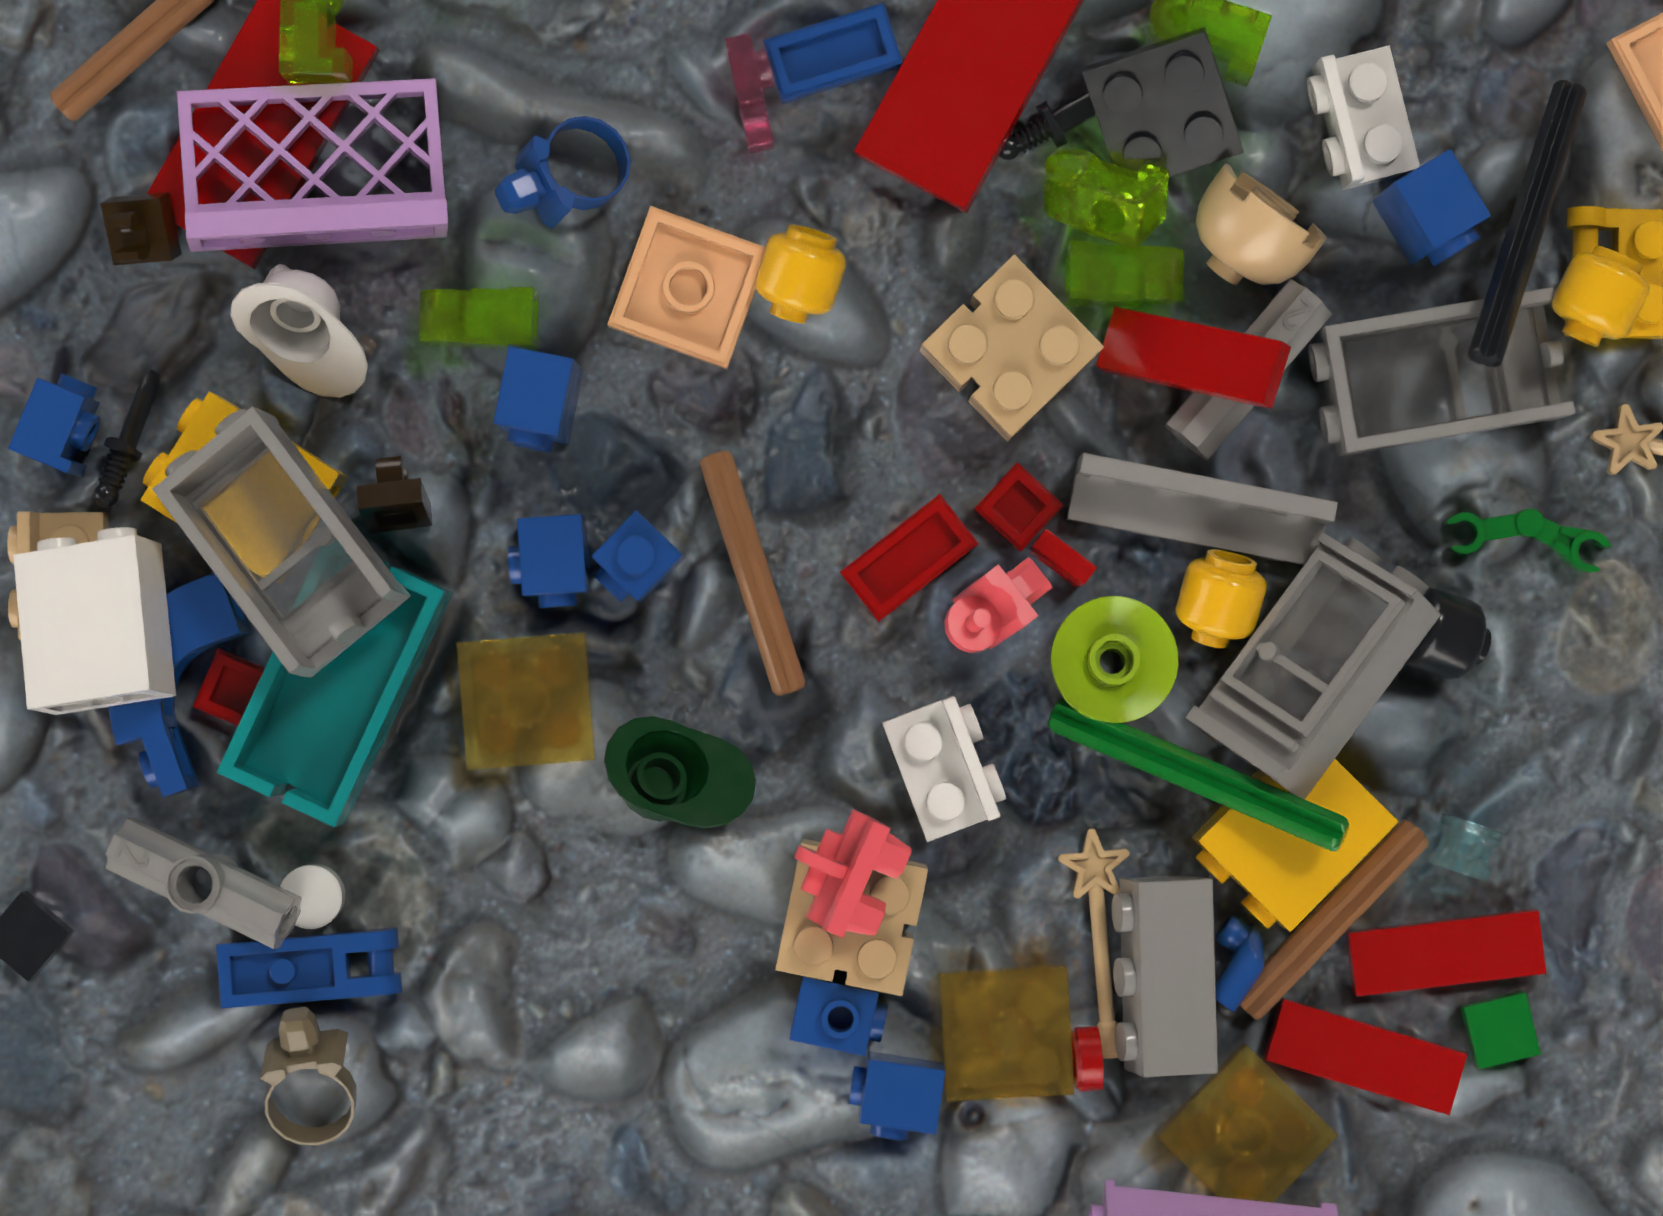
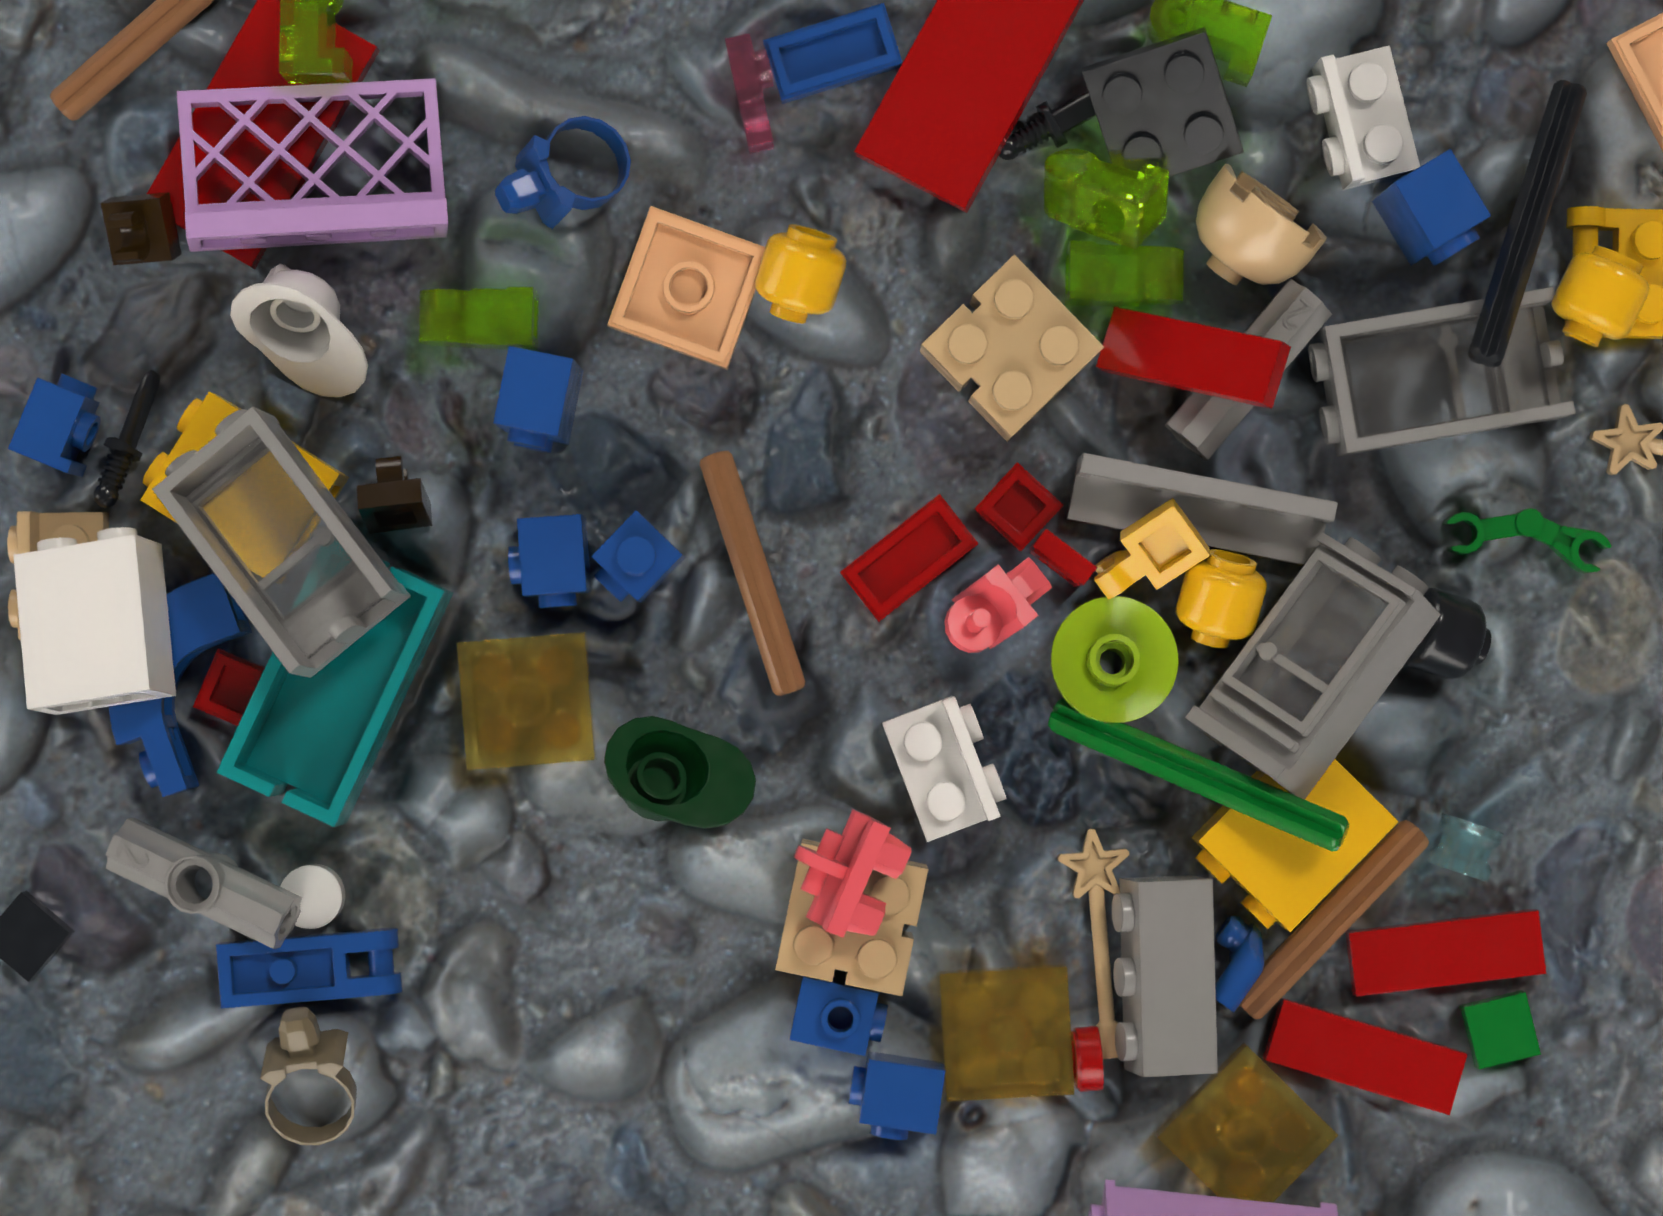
(1156, 546): none -> yellow plate

